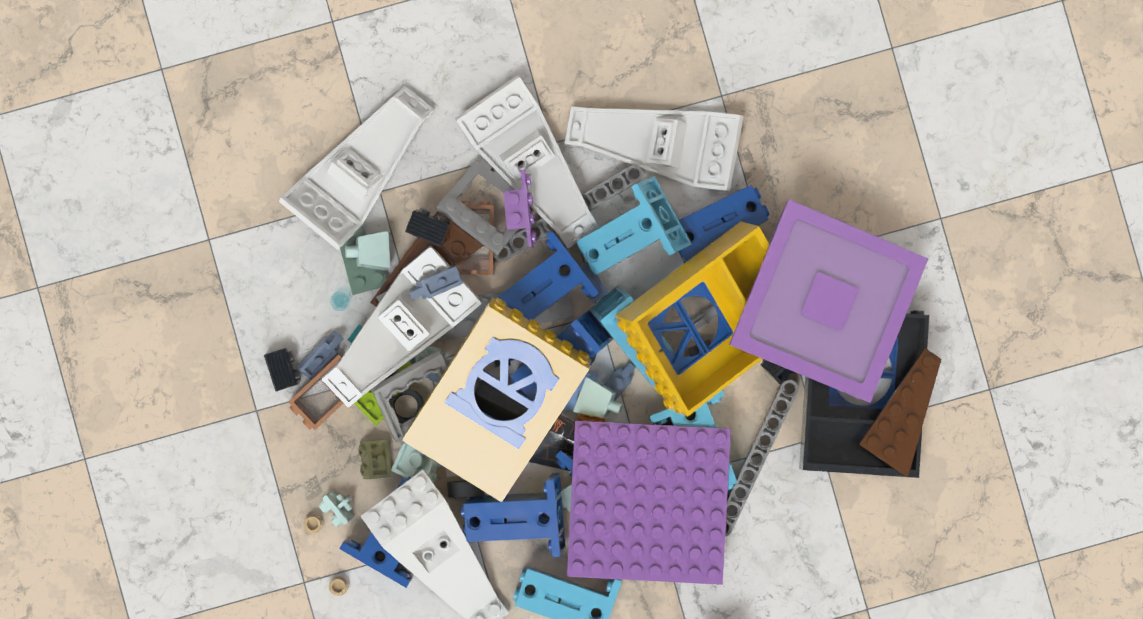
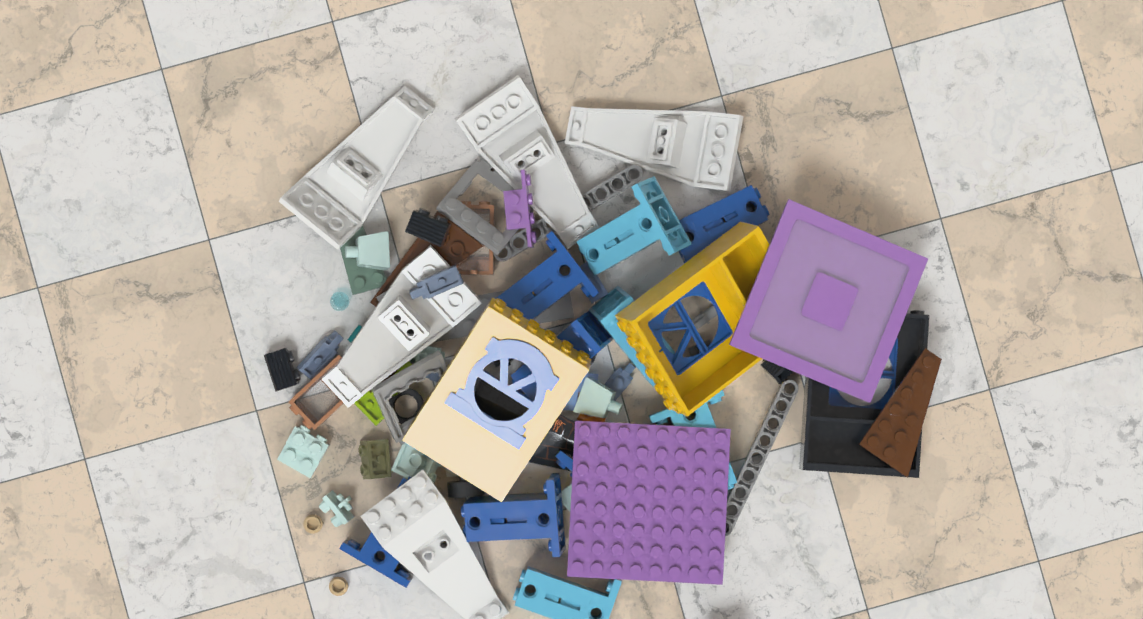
(303, 451): none -> light aqua plate

